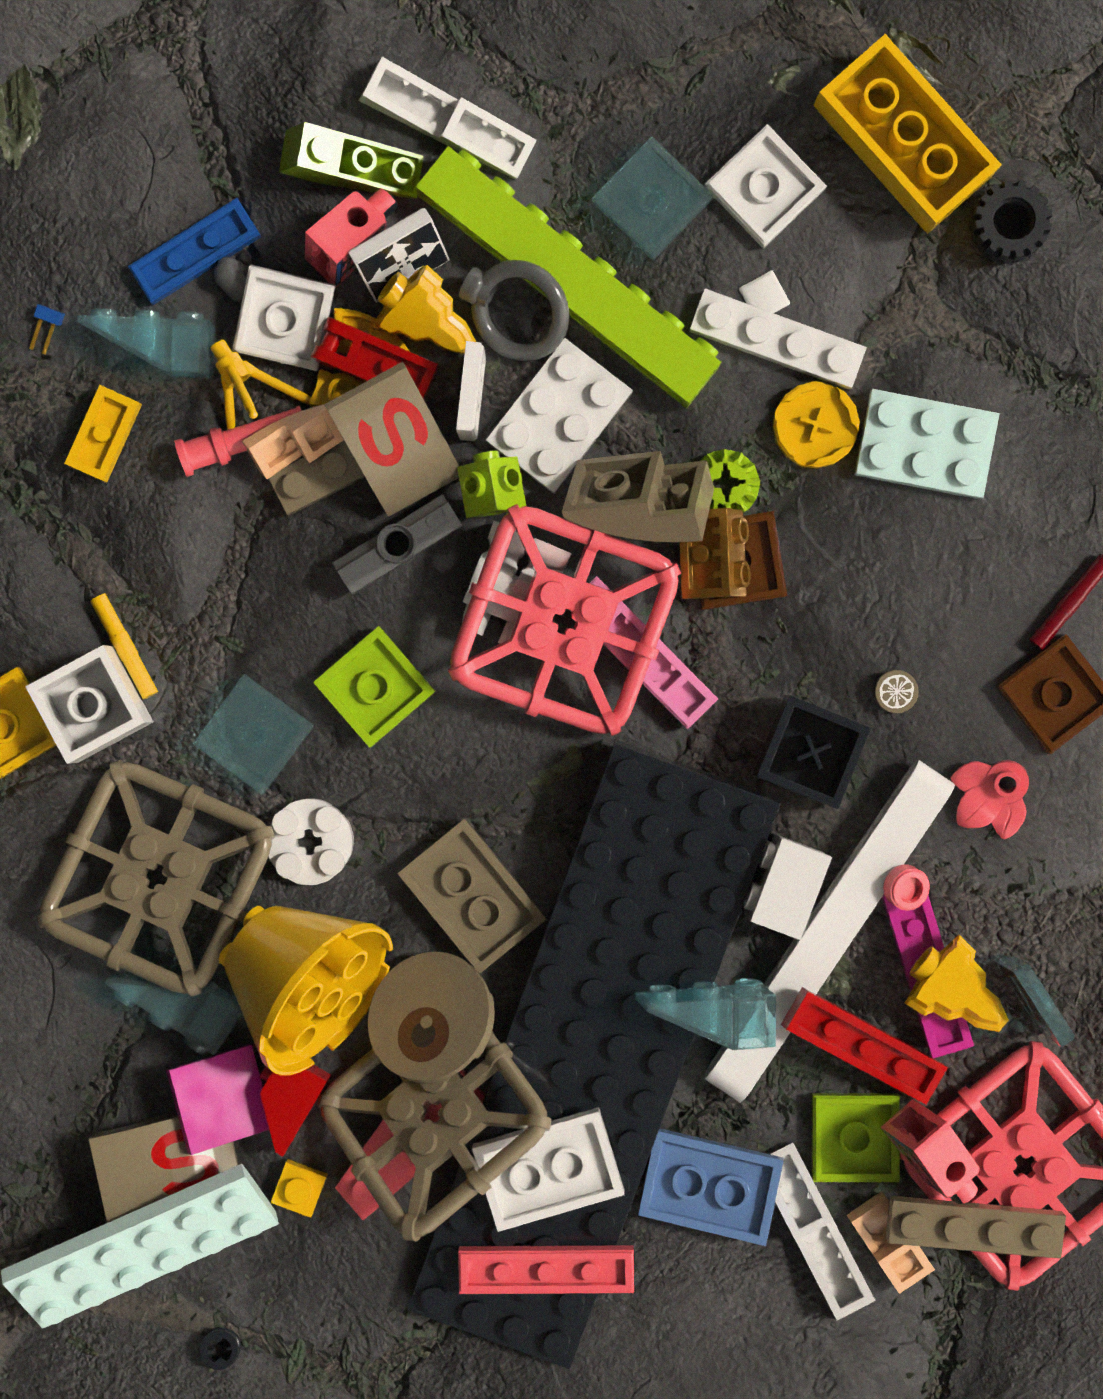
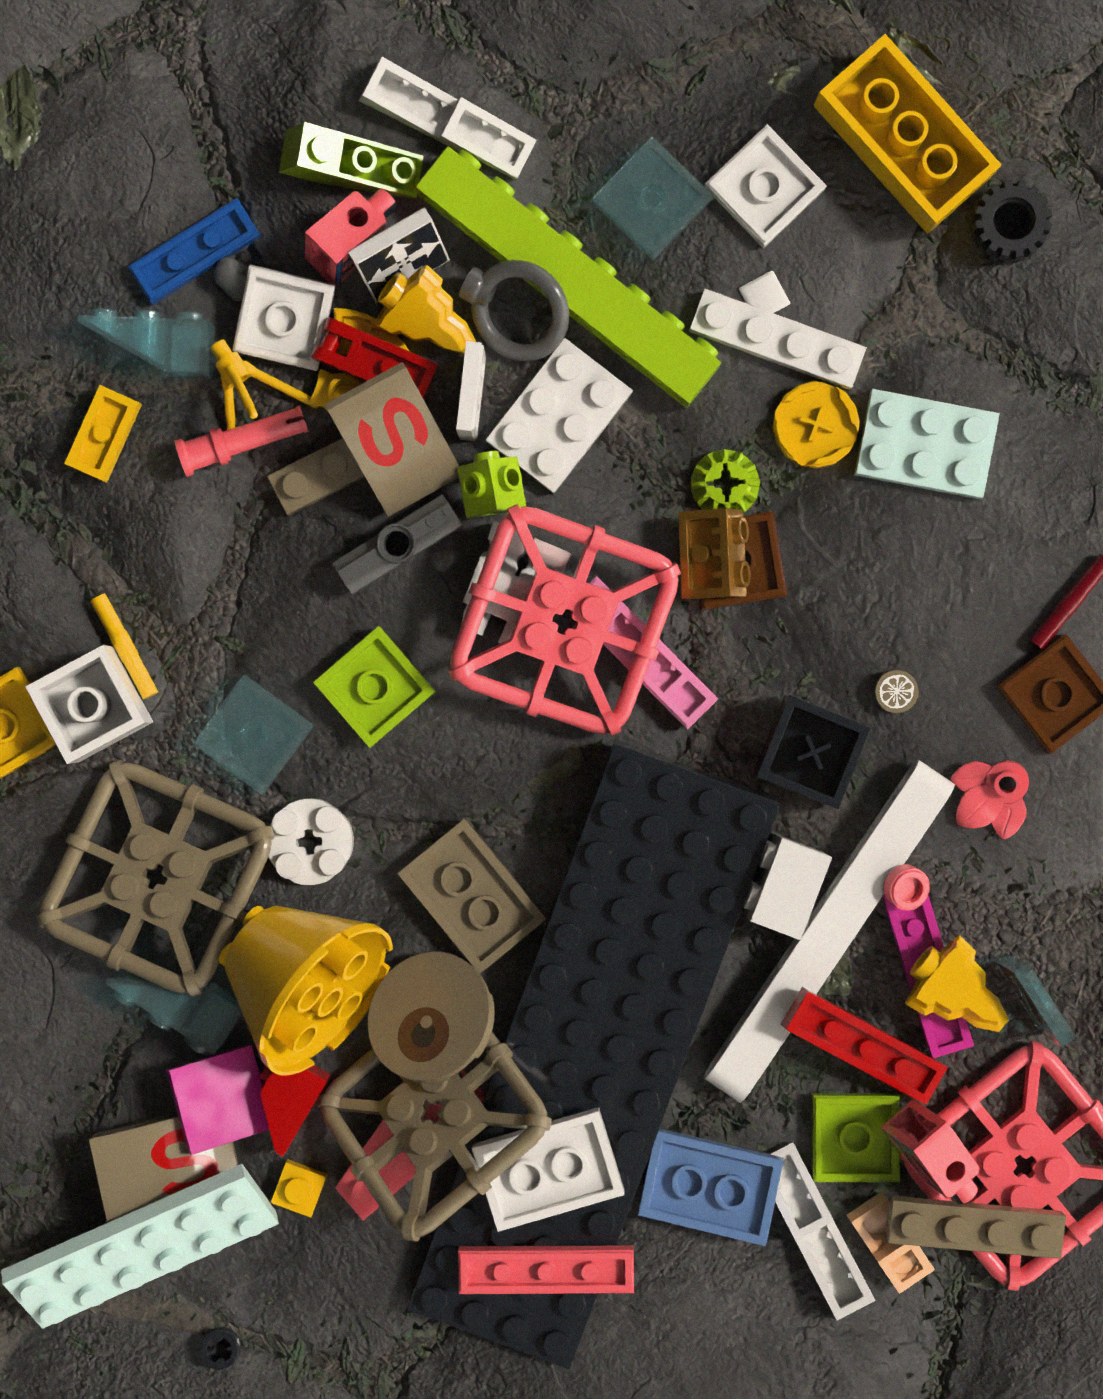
(50, 315): piece -> none
(284, 441): light nougat slope -> none
(641, 497): dark tan slope -> none
(730, 1015): clear light blue slope -> none

